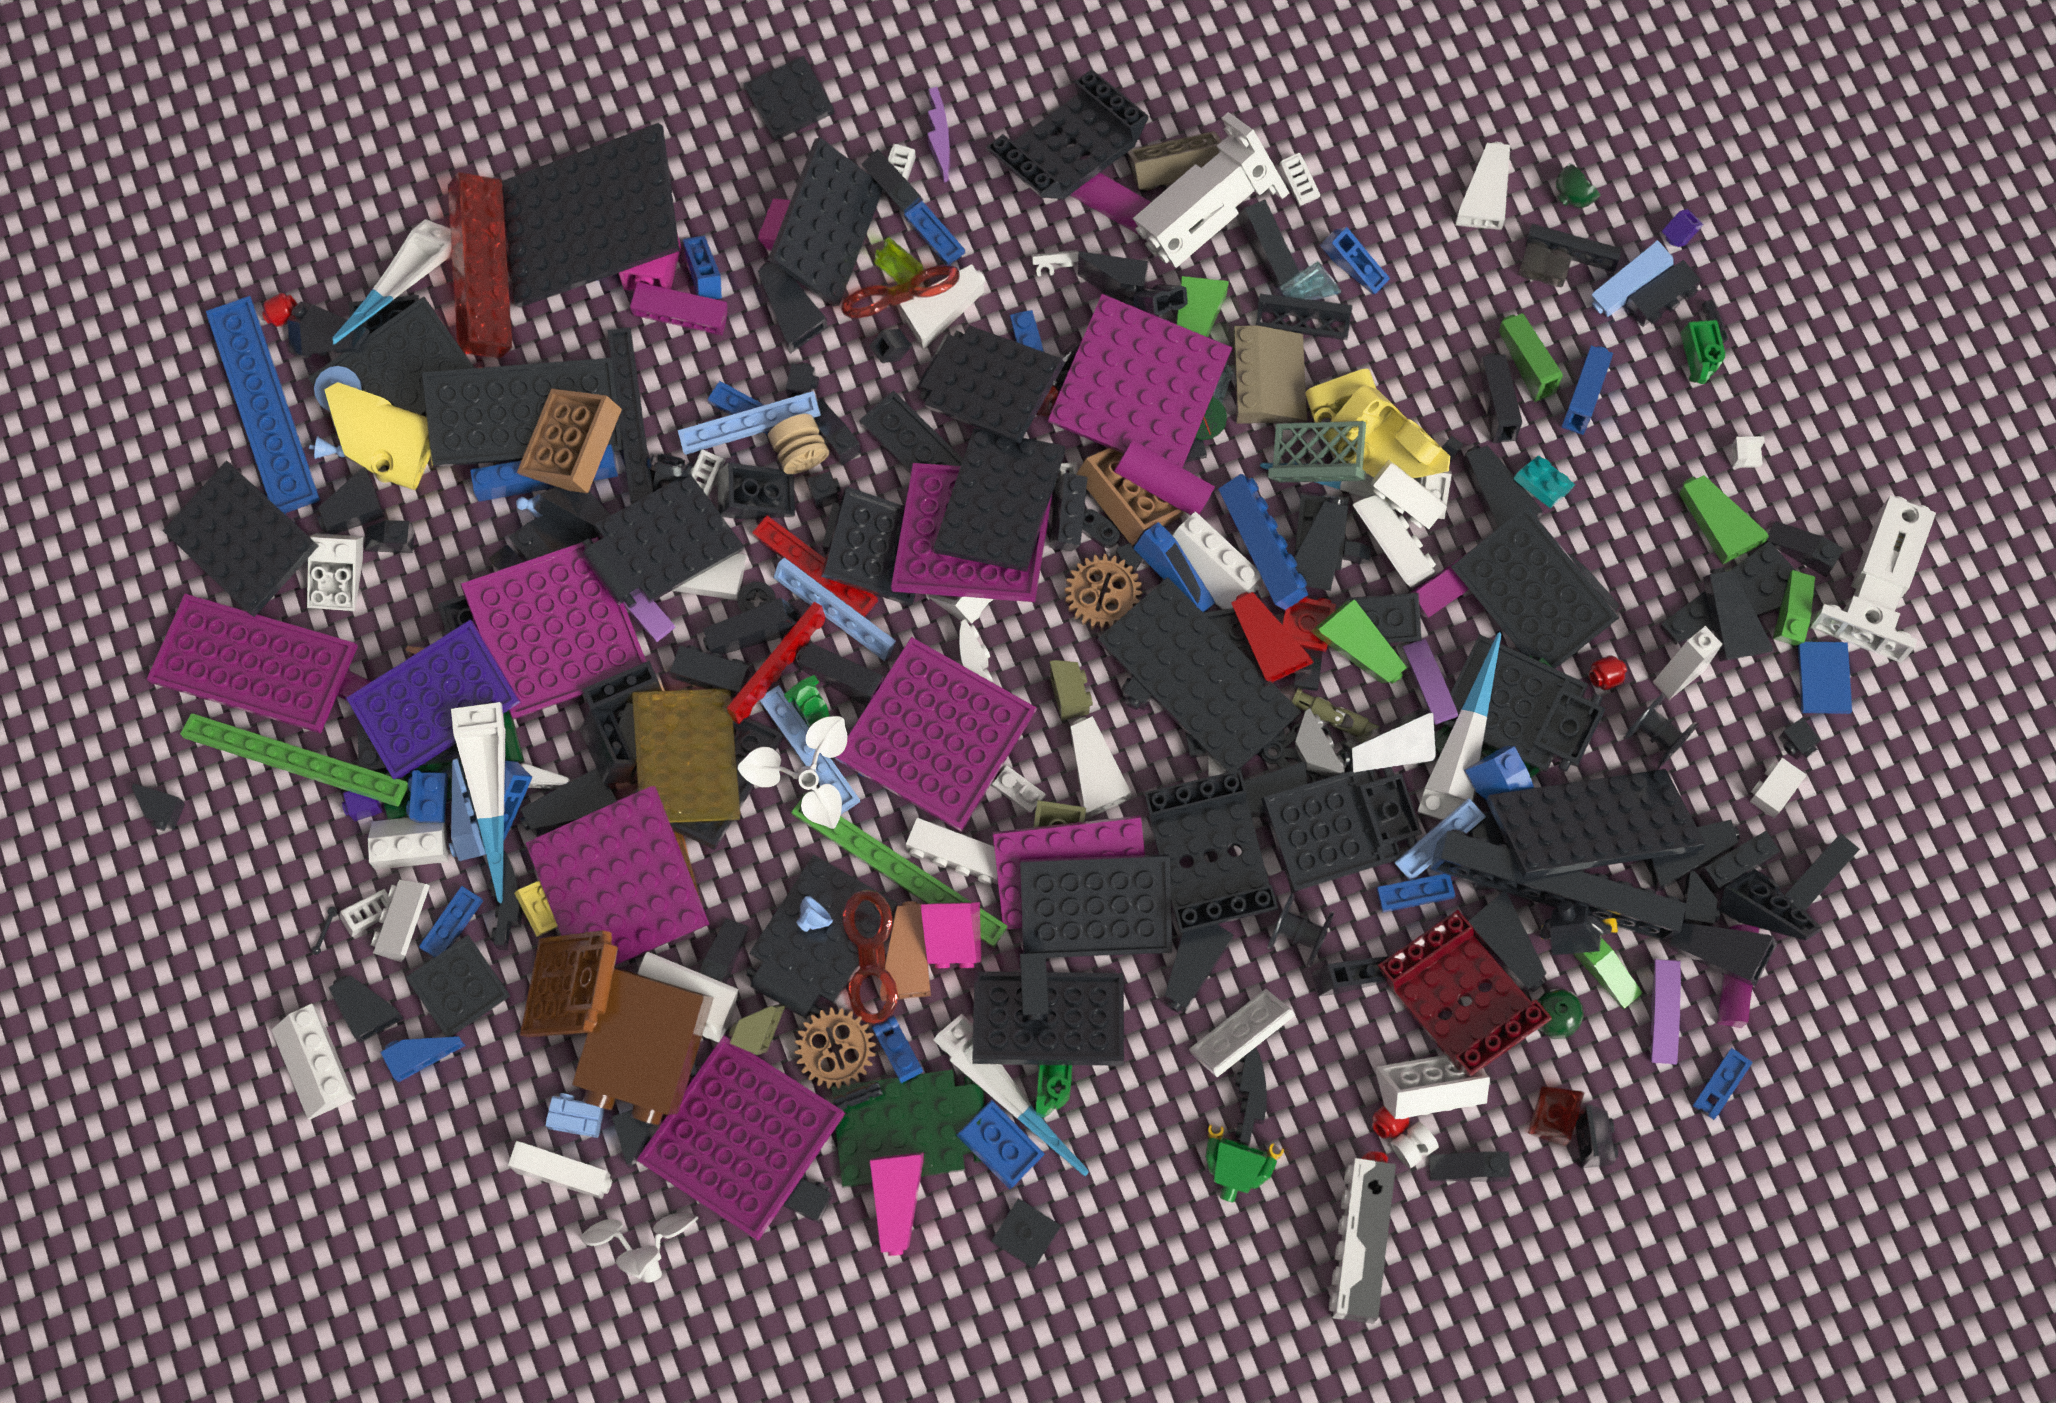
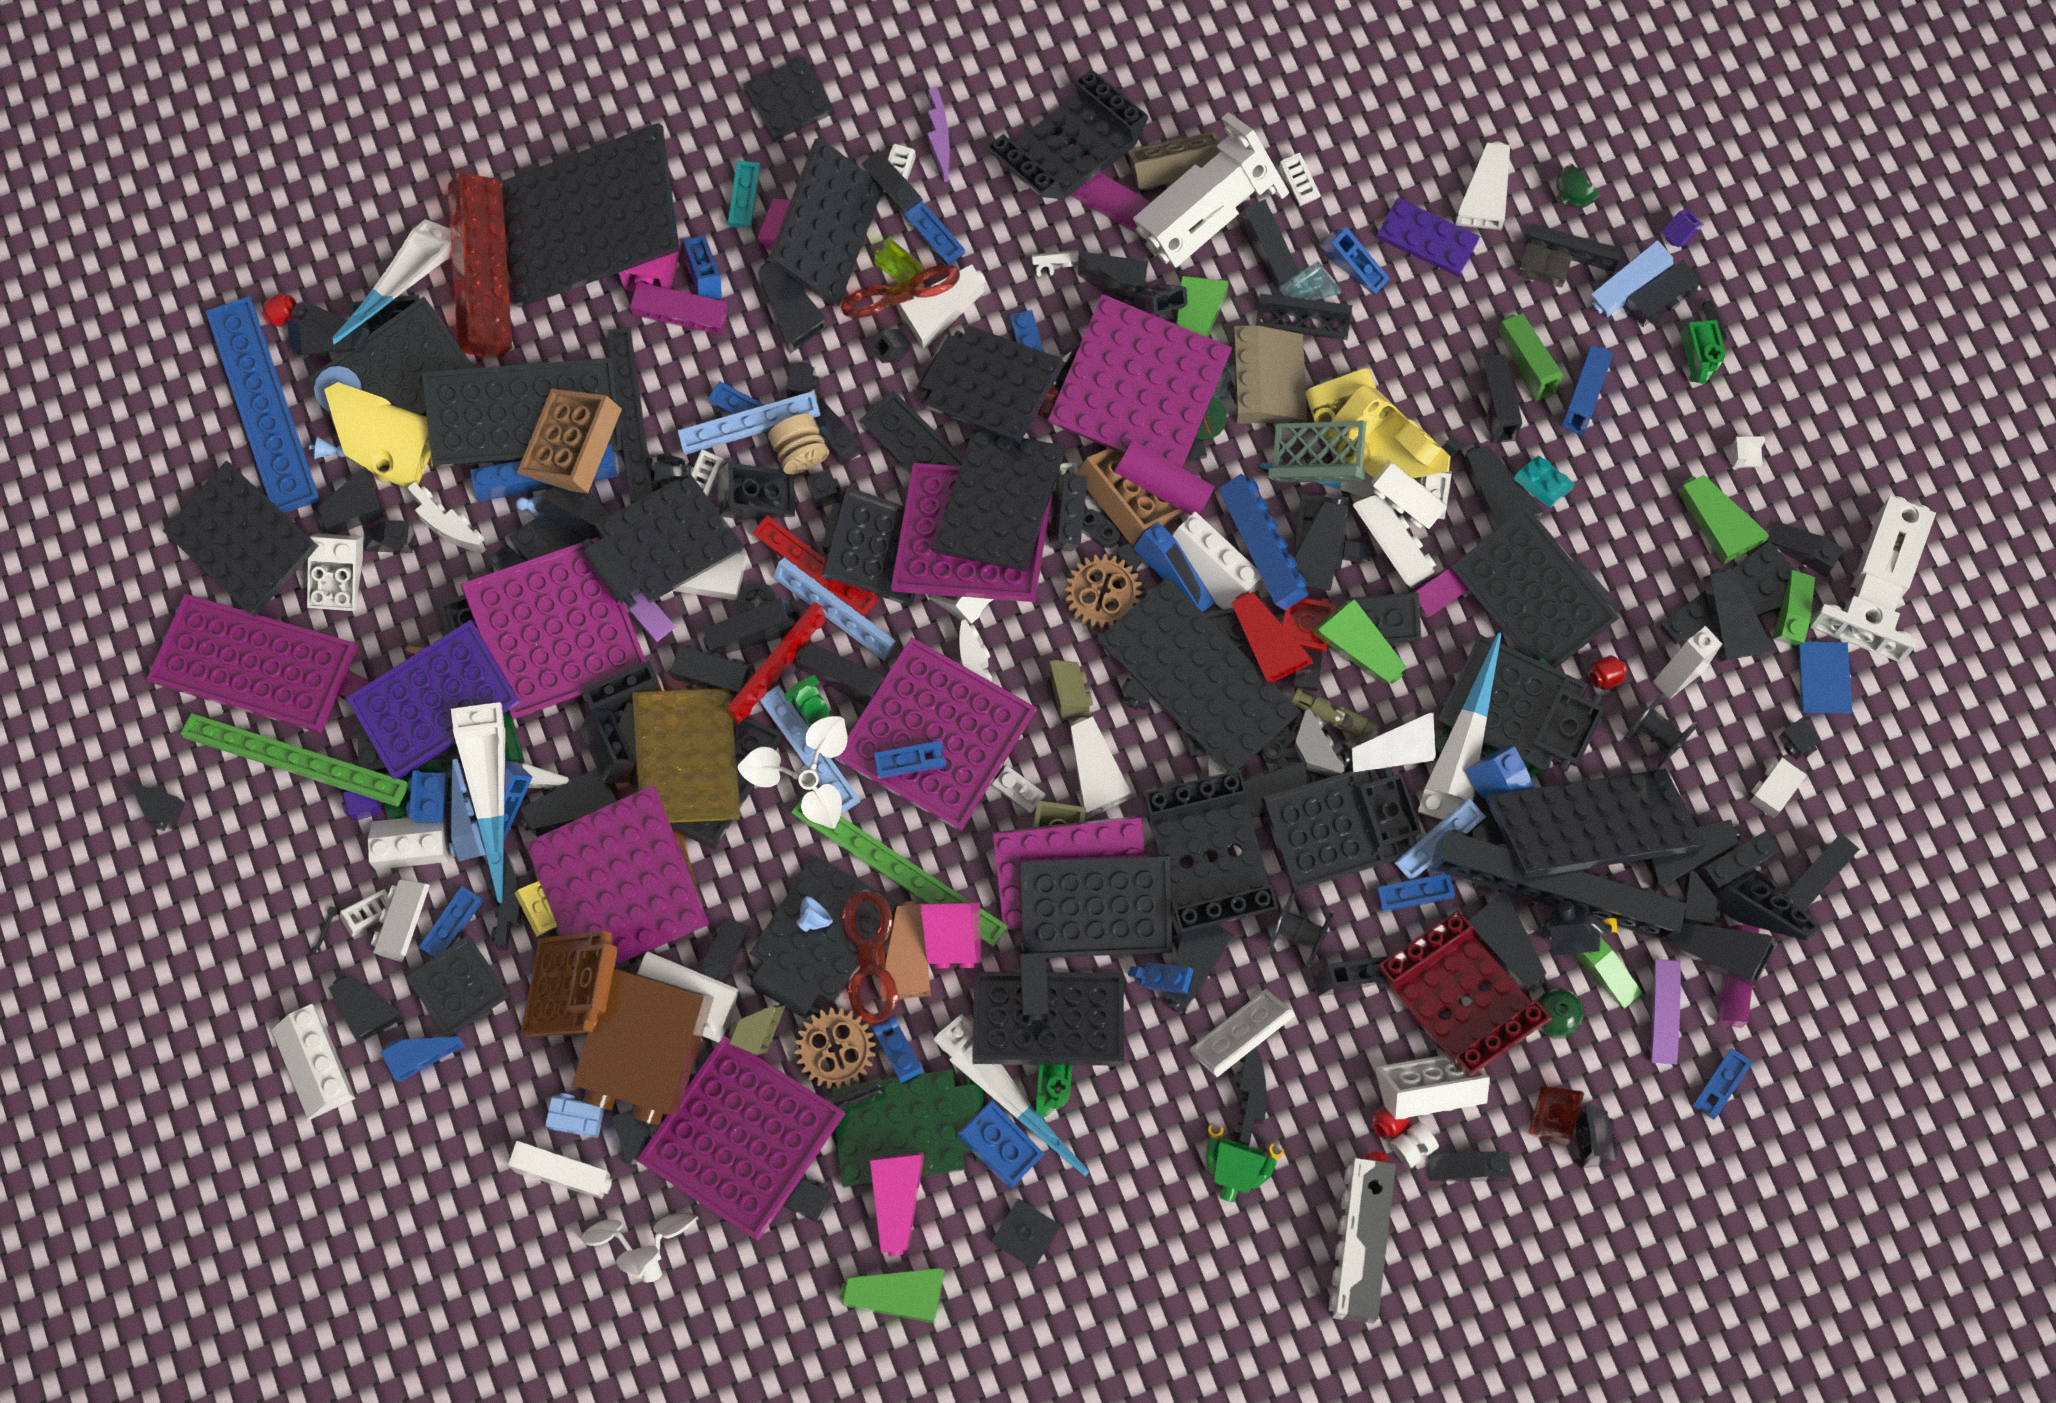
(445, 524): none -> white slope
(744, 194): none -> teal plate
(896, 1294): none -> bright green slope
(909, 759): none -> blue plate
(953, 850): white brick -> none
(1162, 977): none -> blue hinge
(1428, 237): none -> dark purple plate
(1430, 681): medium lavender slope -> none

